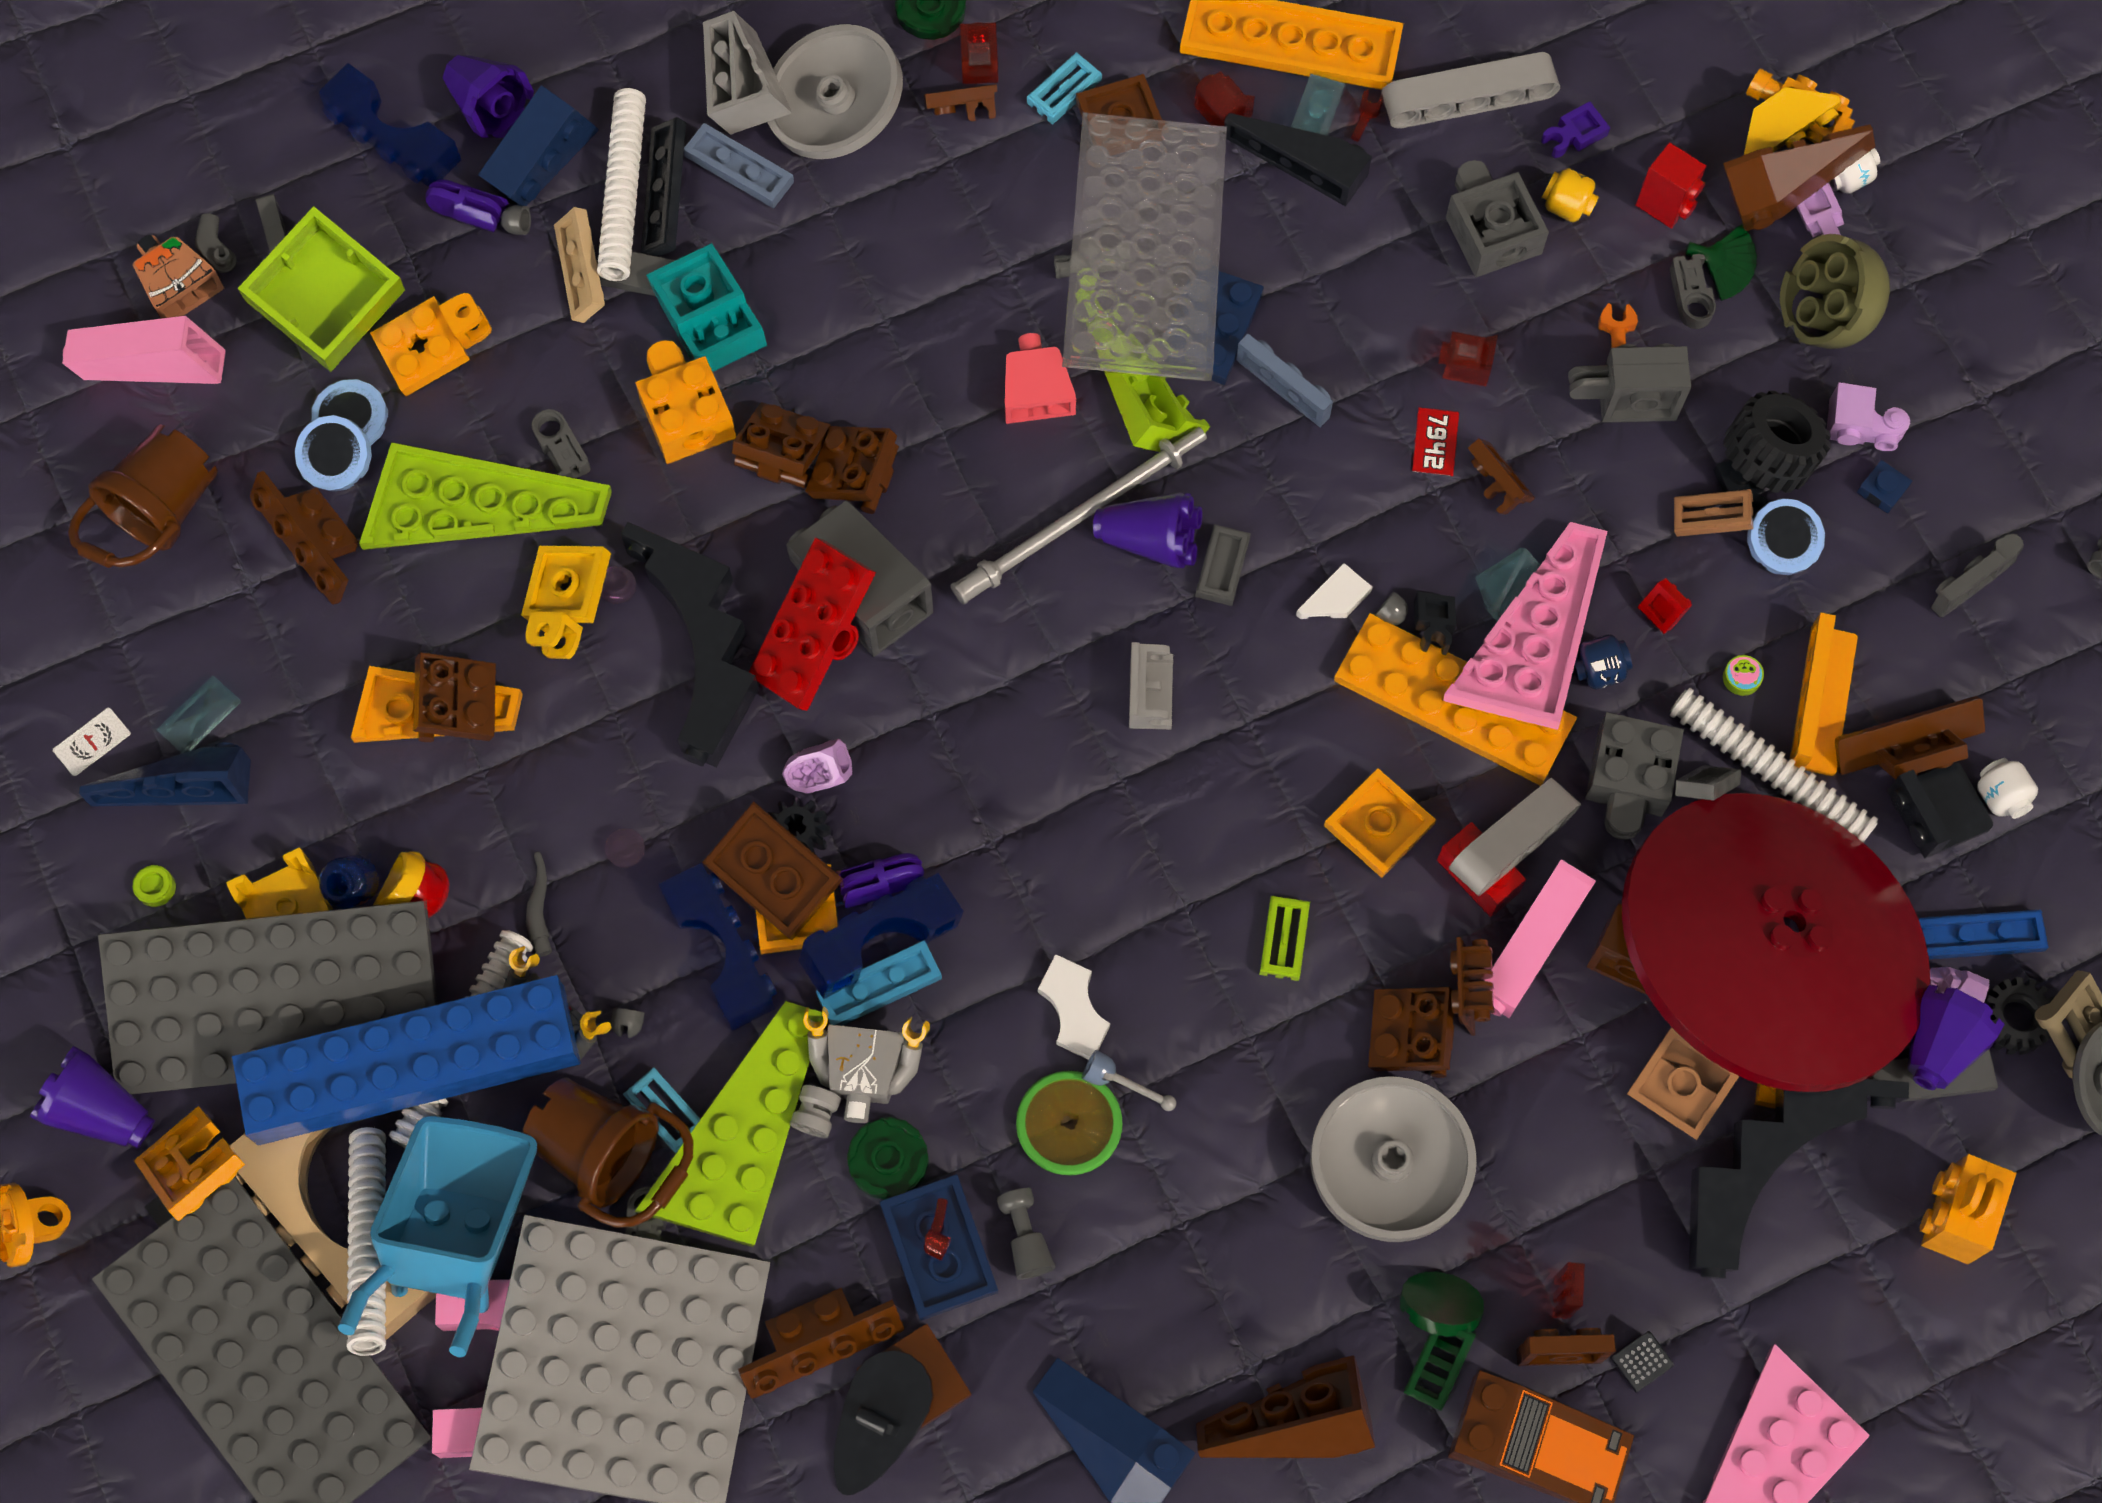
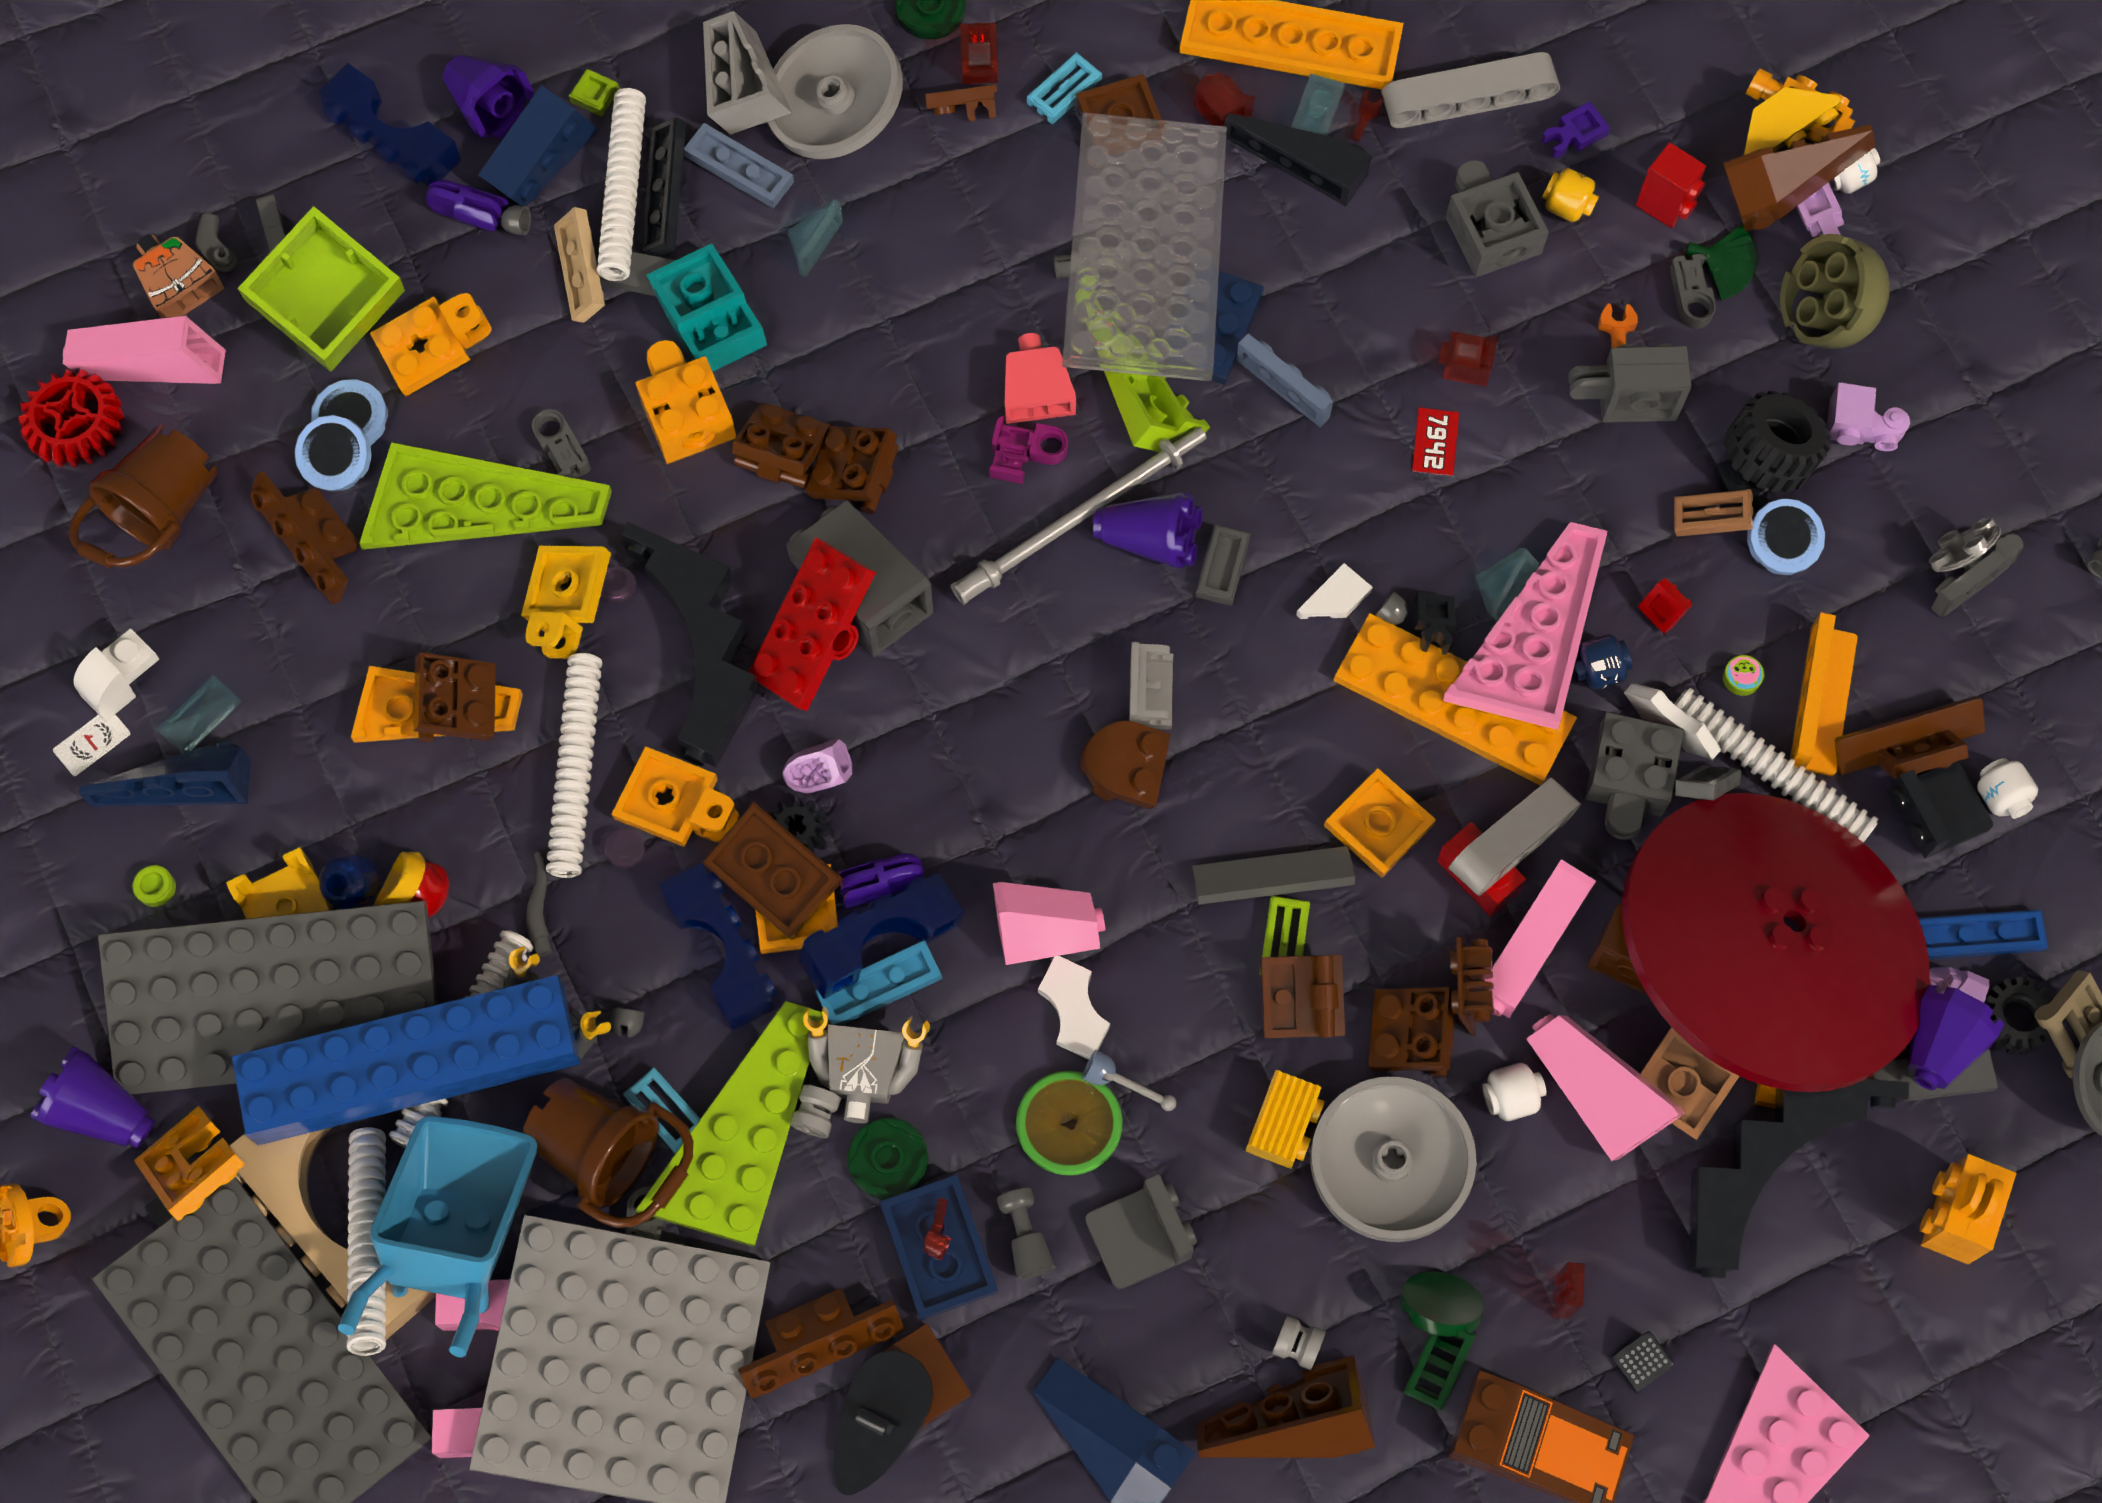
(77, 429): none -> red gear
(106, 675): none -> white brick
(574, 765): none -> white piece
(594, 92): none -> lime tile
(693, 806): none -> light orange plate
(813, 235): none -> clear light blue slope
(1017, 443): none -> magenta piece
(1045, 921): none -> bright pink slope
(1126, 762): none -> reddish brown slope
(1141, 1234): none -> dark grey bracket
(1273, 875): none -> dark grey tile
(1284, 1119): none -> yellow brick
(1302, 996): none -> reddish brown plate
(1308, 1344): none -> light grey wheel
(1491, 463): reddish brown plate -> none
(1514, 1092): none -> white head
(1551, 1349): reddish brown plate -> none
(1605, 1091): none -> bright pink slope
(1657, 708): none -> white tile
(1884, 486): dark blue plate -> none
(1965, 547): none -> light grey dish

